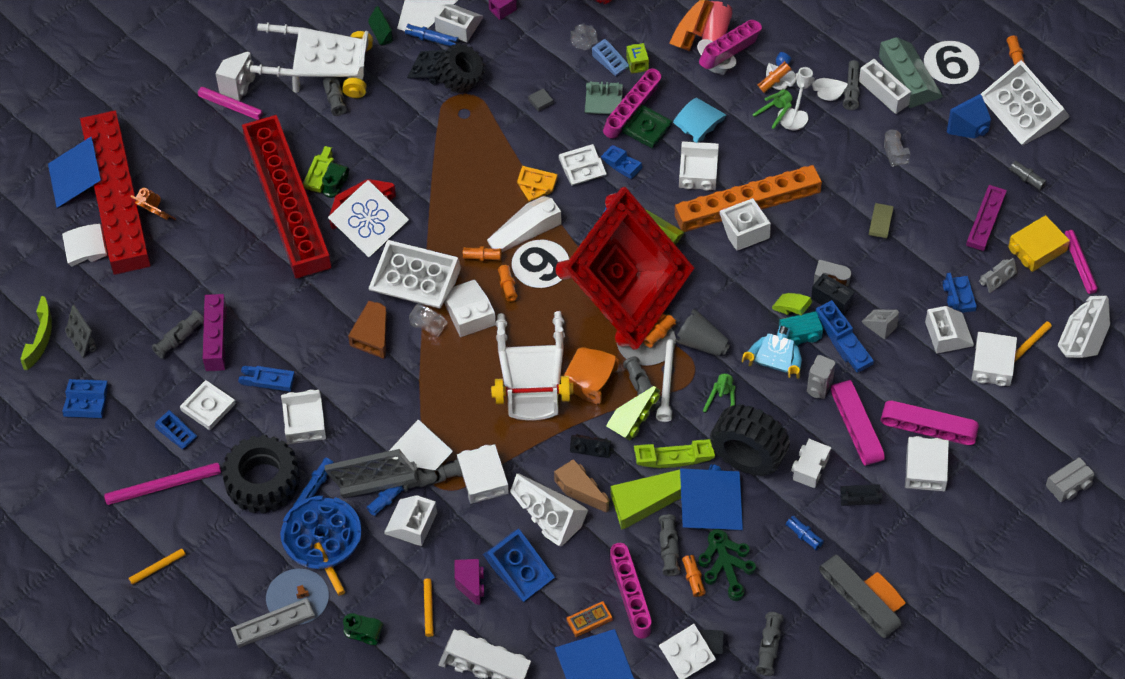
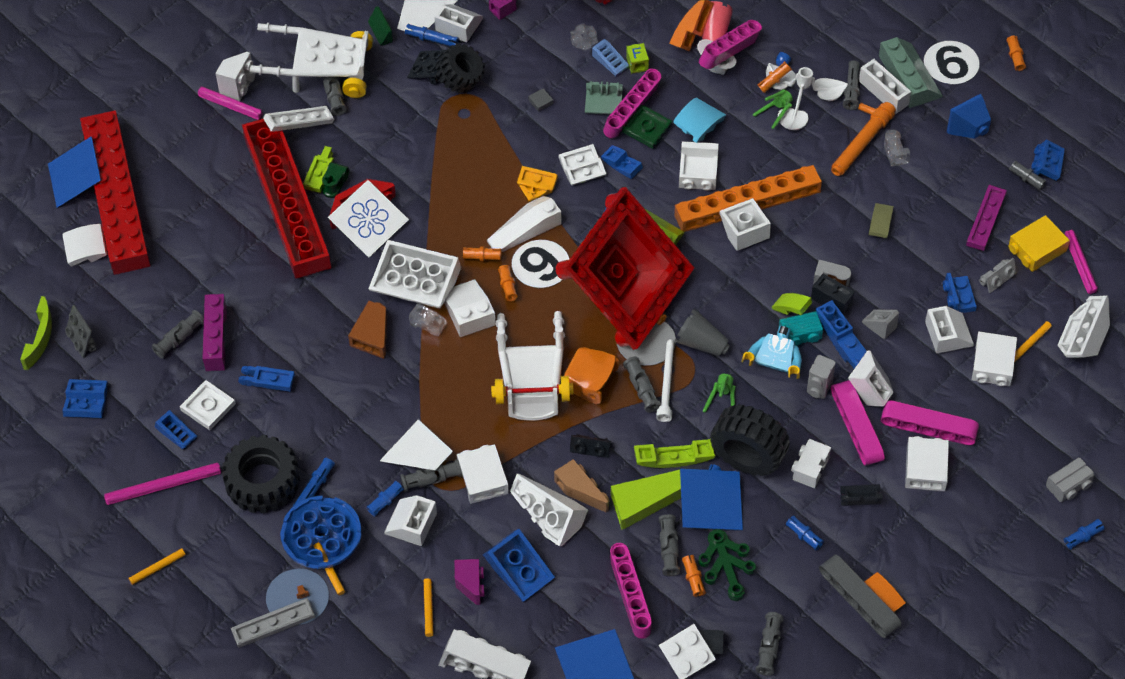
(150, 201): orange hinge -> none
(298, 118): none -> white tile
(303, 417): white panel -> none
(363, 629): dark green piece -> none
(380, 478): dark grey fence -> none
(589, 619): tile -> none
(631, 414): slope -> none
(659, 331): orange pin -> none
(871, 381): none -> white slope
(878, 120): none -> orange cylinder
(1024, 104): white slope -> none
(1048, 159): none -> blue bracket
(1084, 534): none -> blue pin

